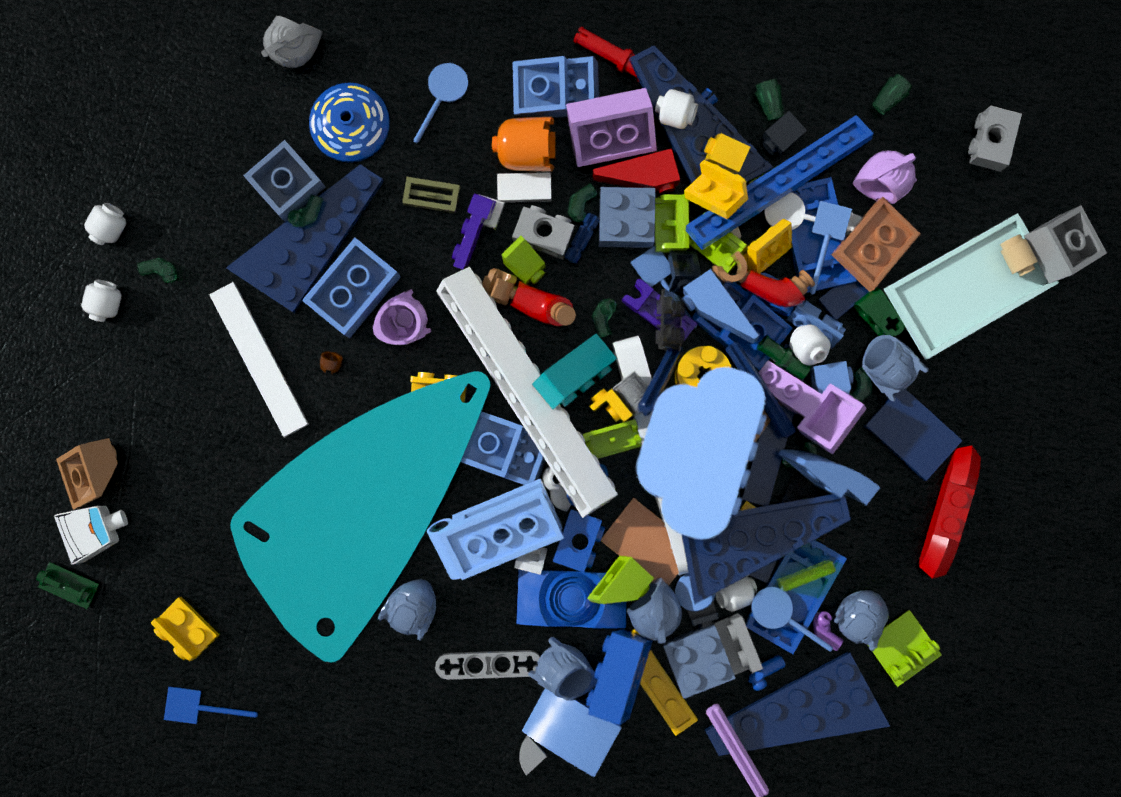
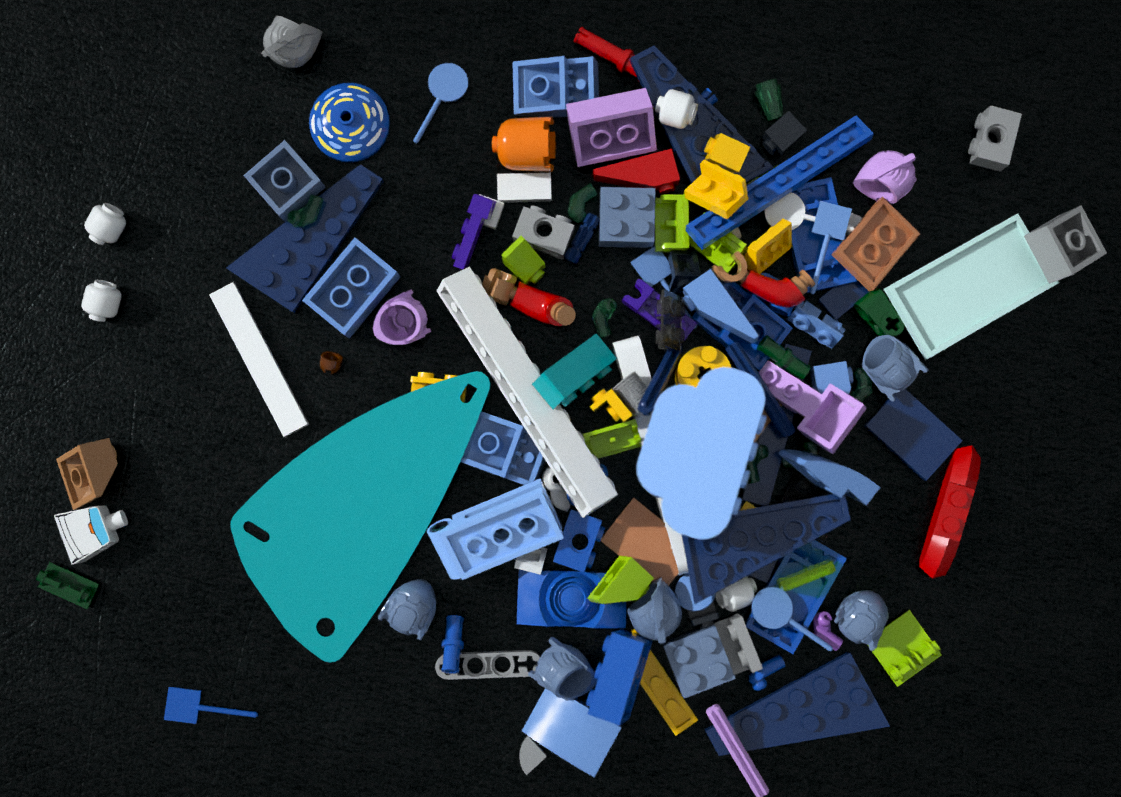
(160, 267): clear green arm -> none
(184, 630): yellow bracket -> none
(431, 205): olive tile -> none
(452, 644): none -> blue pin
(761, 453): none -> arm
(809, 344): white head -> none
(892, 93): clear green cone -> none
(1018, 255): tan brick -> none

